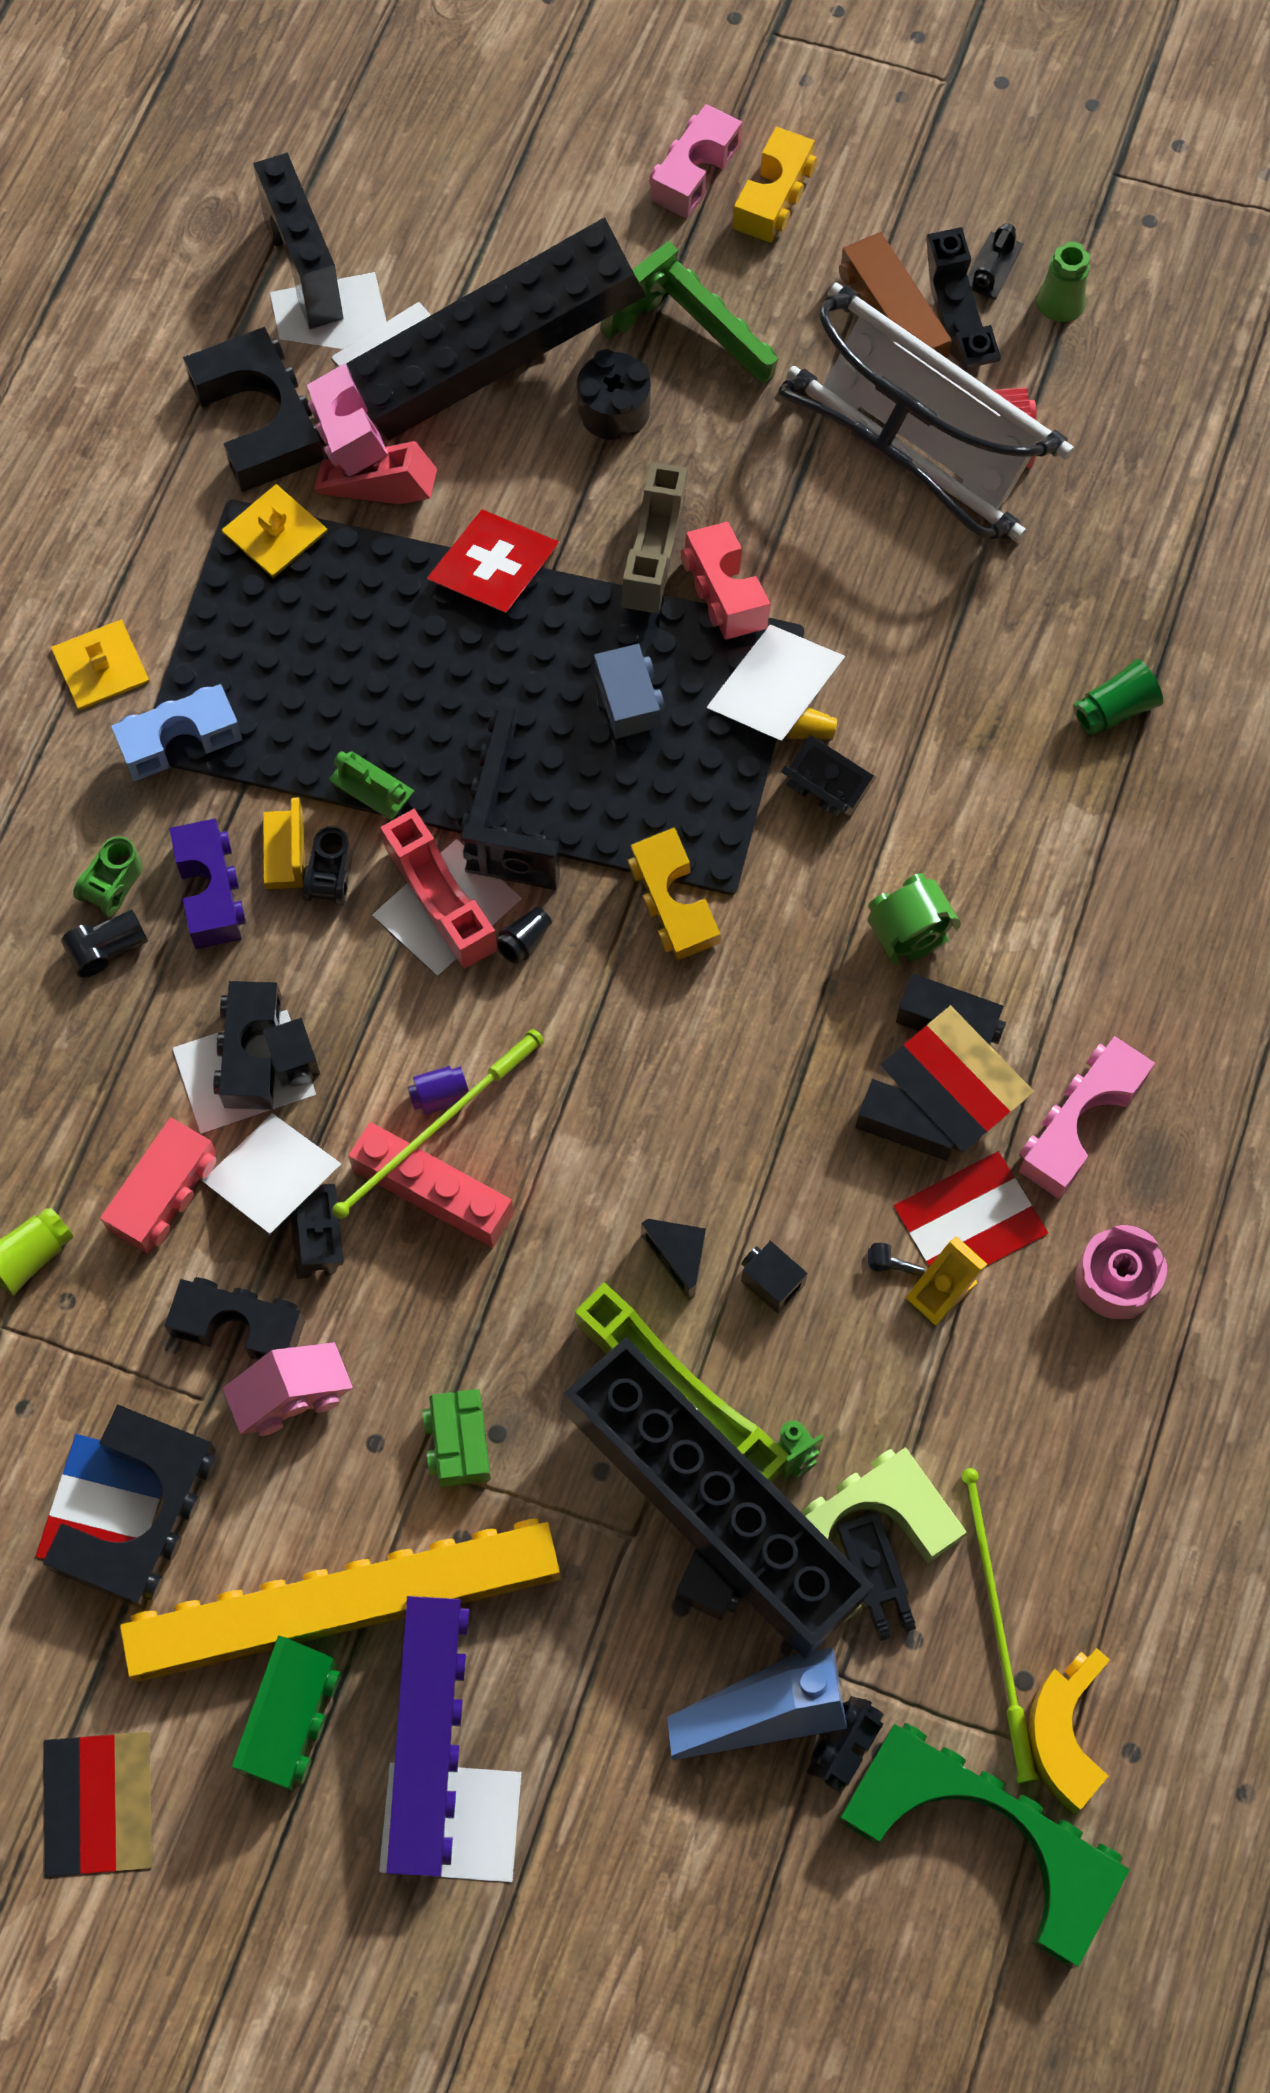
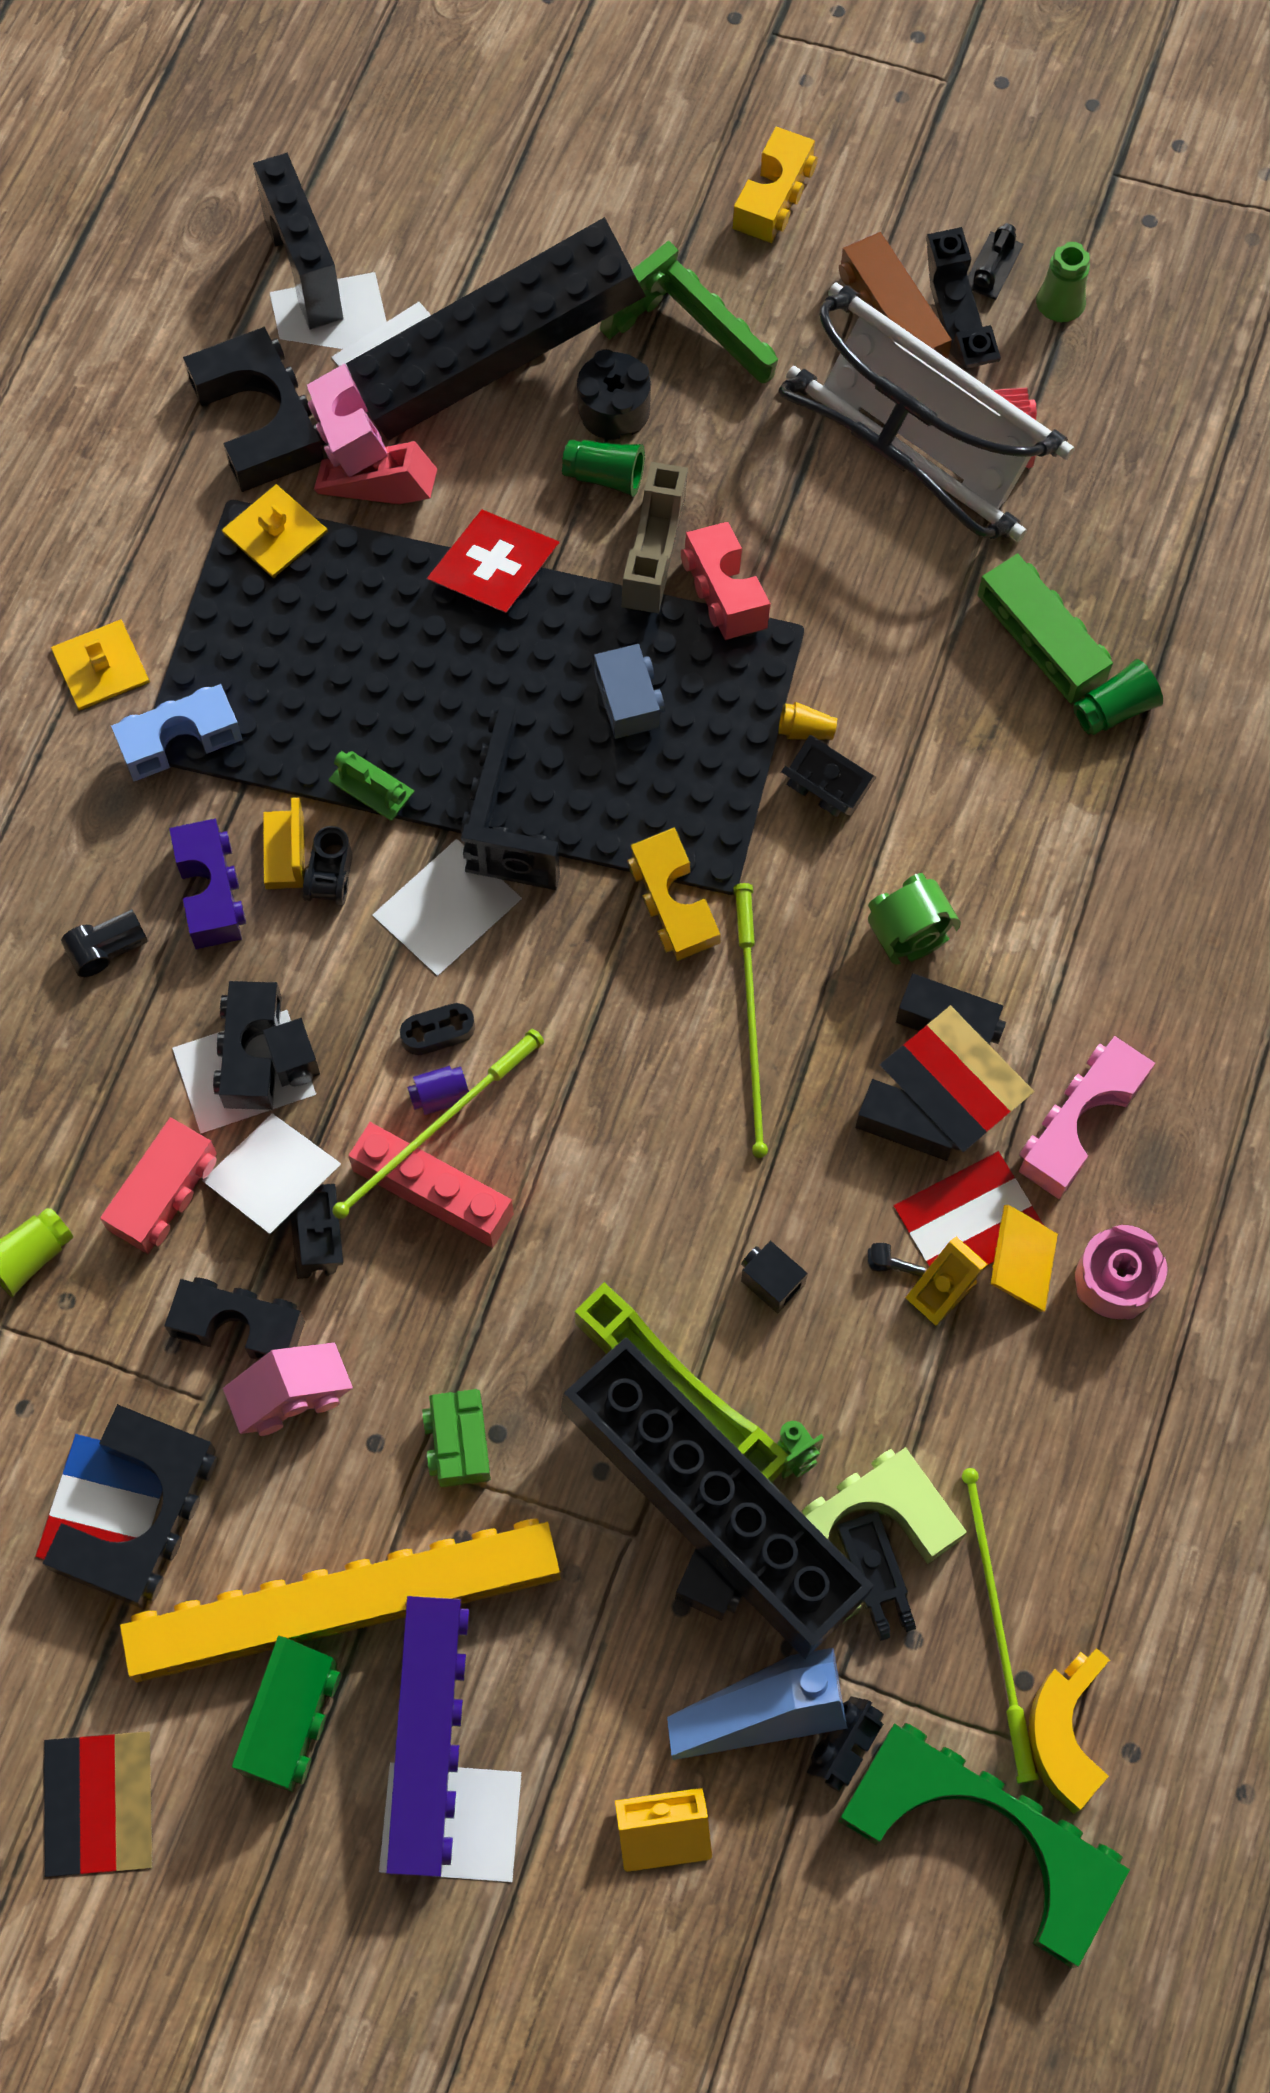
(109, 883): bright green piece -> none
(437, 1020): none -> black beam
(451, 911): coral arch -> none
(521, 937): black cone -> none
(605, 464): none -> green plant
(663, 1829): none -> yellow panel
(678, 1249): black slope -> none
(709, 139): bright pink arch -> none
(746, 942): none -> lime piece
(775, 682): white sticker -> none
(1024, 1258): none -> yellow piece
(1045, 628): none -> bright green brick

